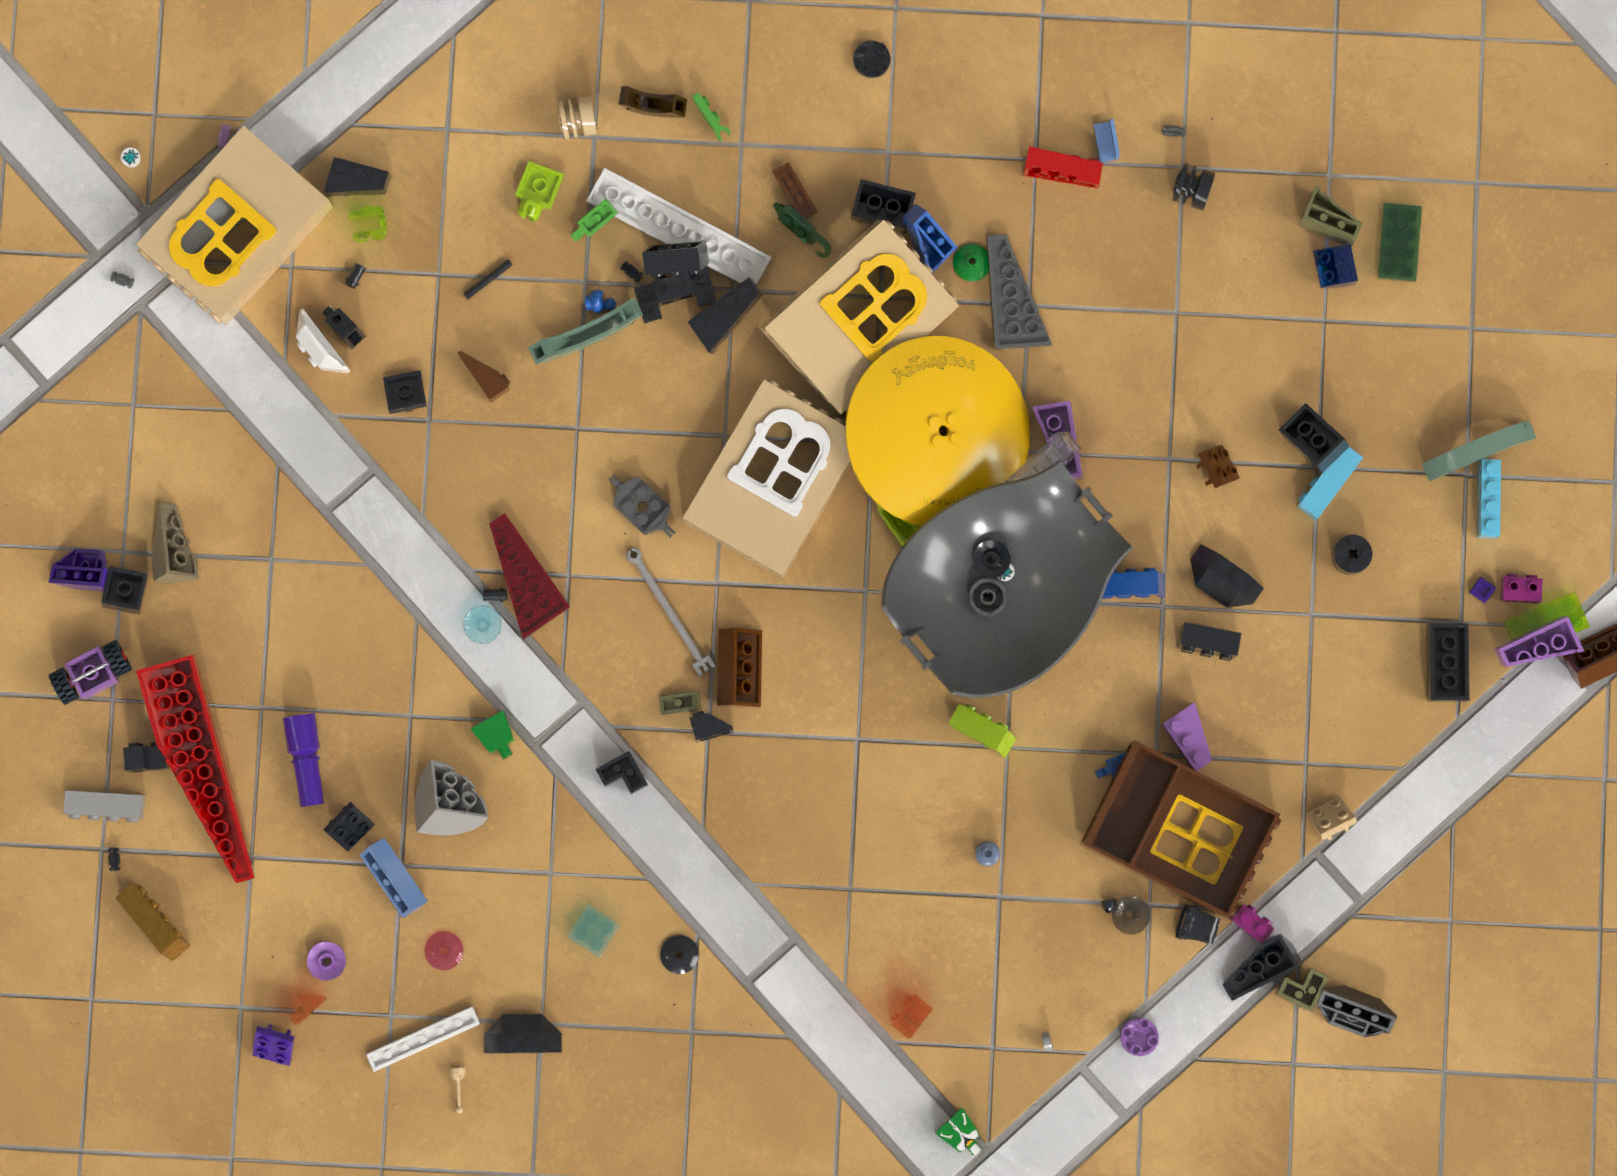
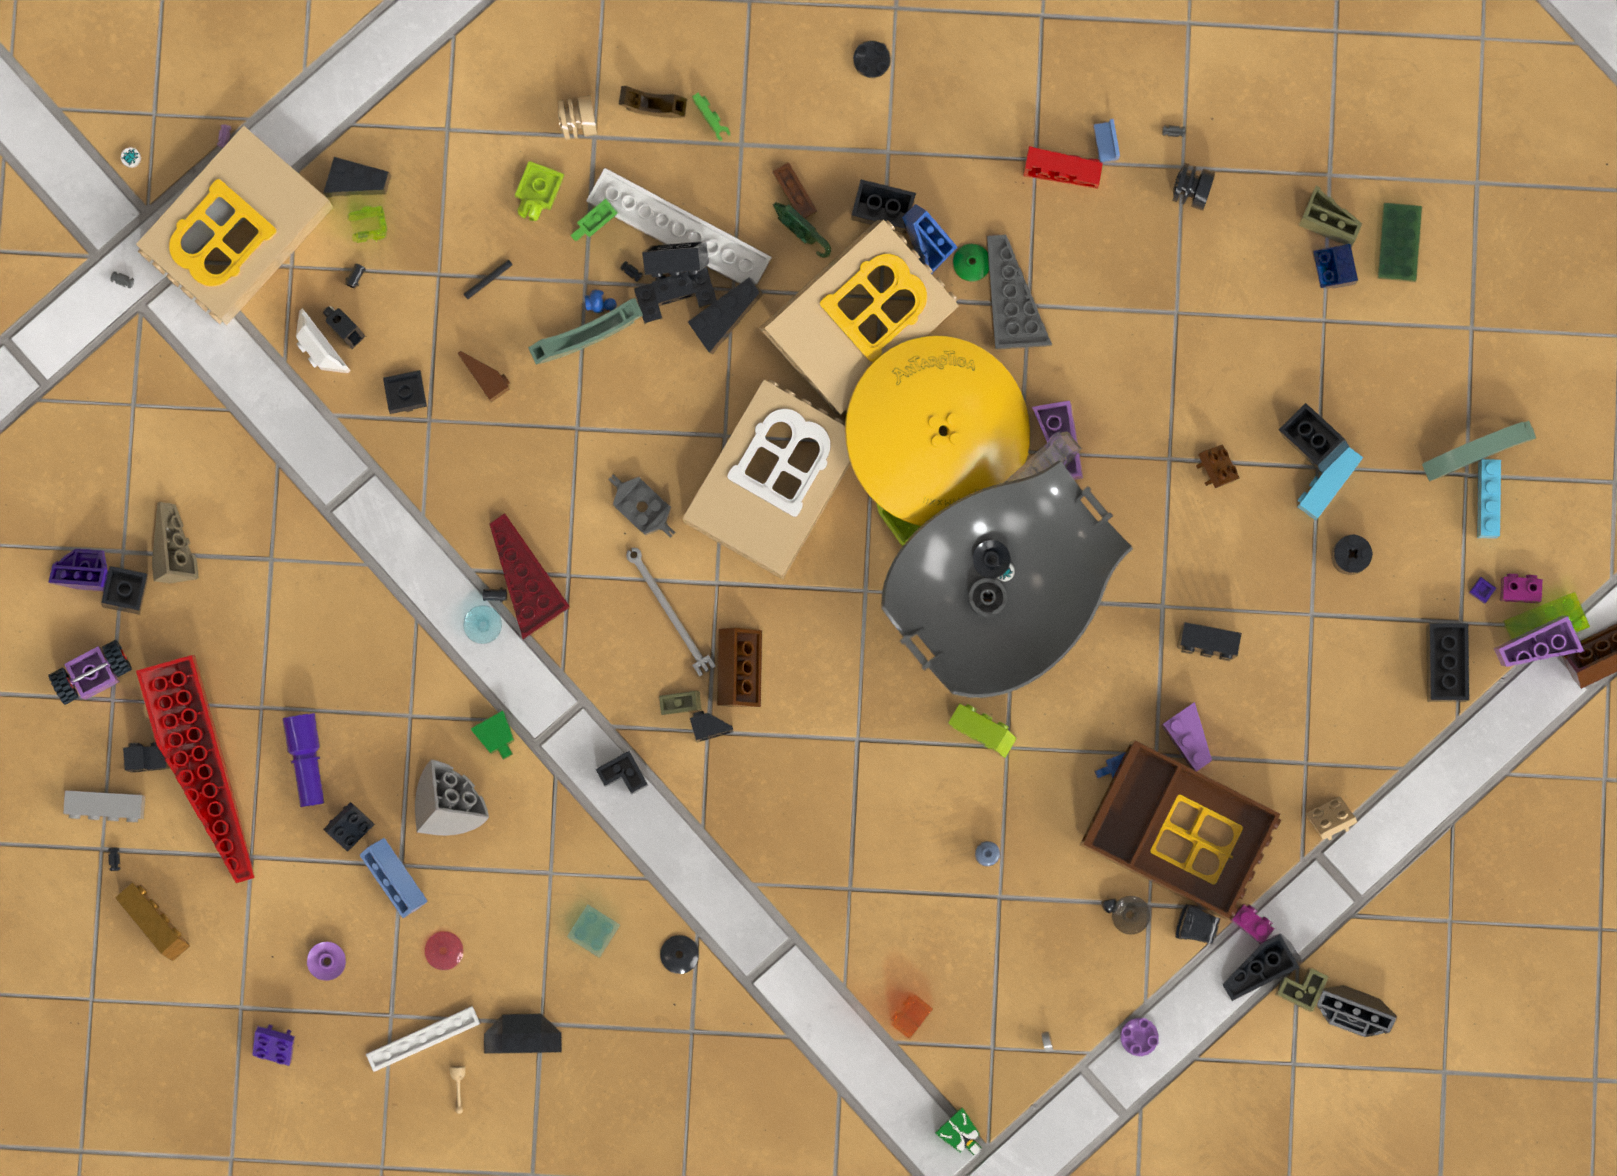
(311, 1004): clear orange slope -> none
(1135, 583): blue wedge -> none
(1223, 579): black wedge -> none

